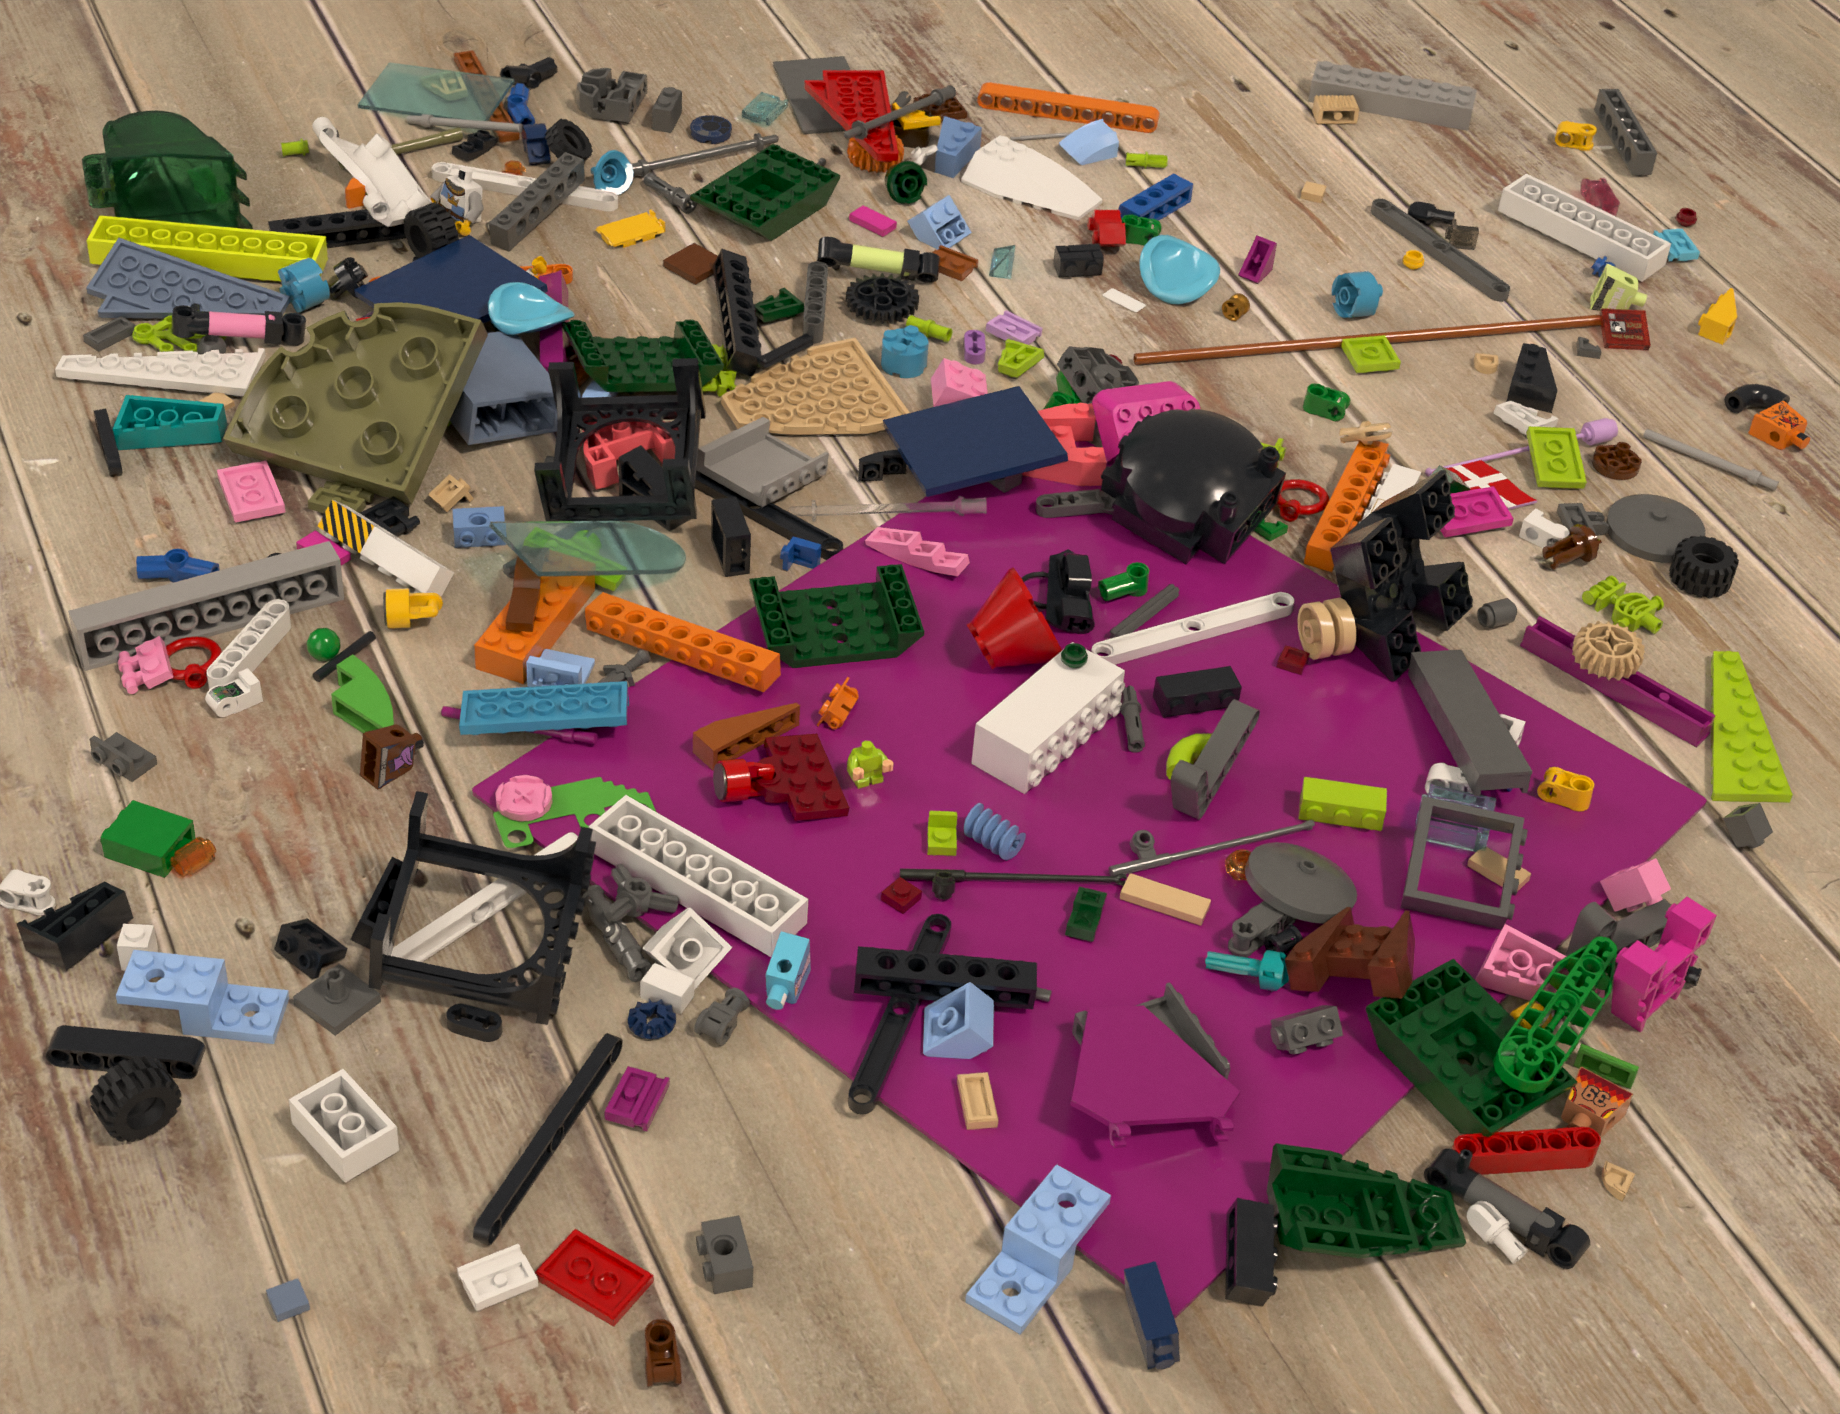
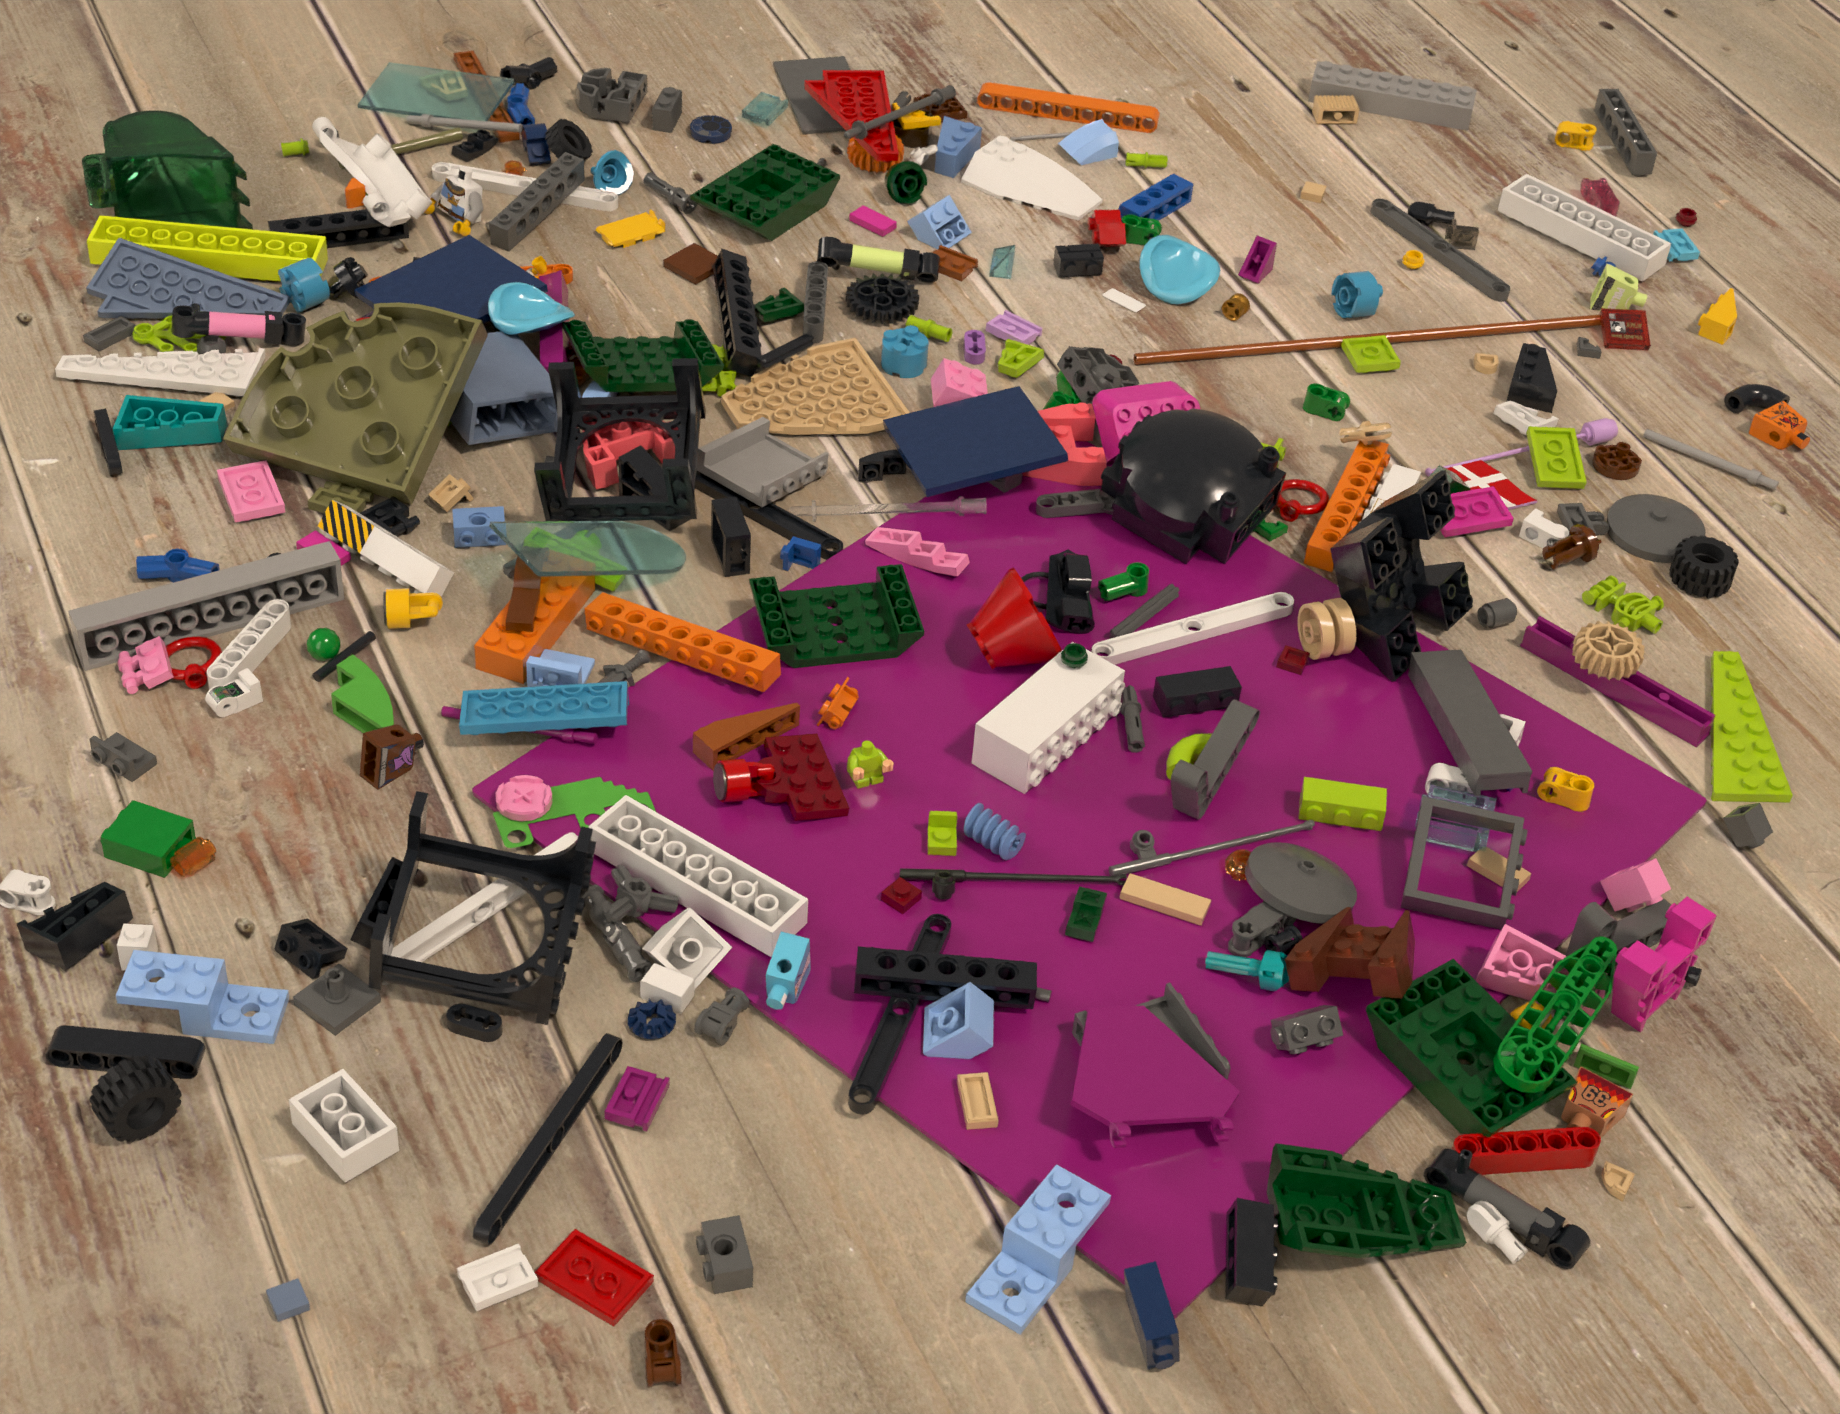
(429, 229): black tyre -> none
(643, 167): dark grey bar -> none

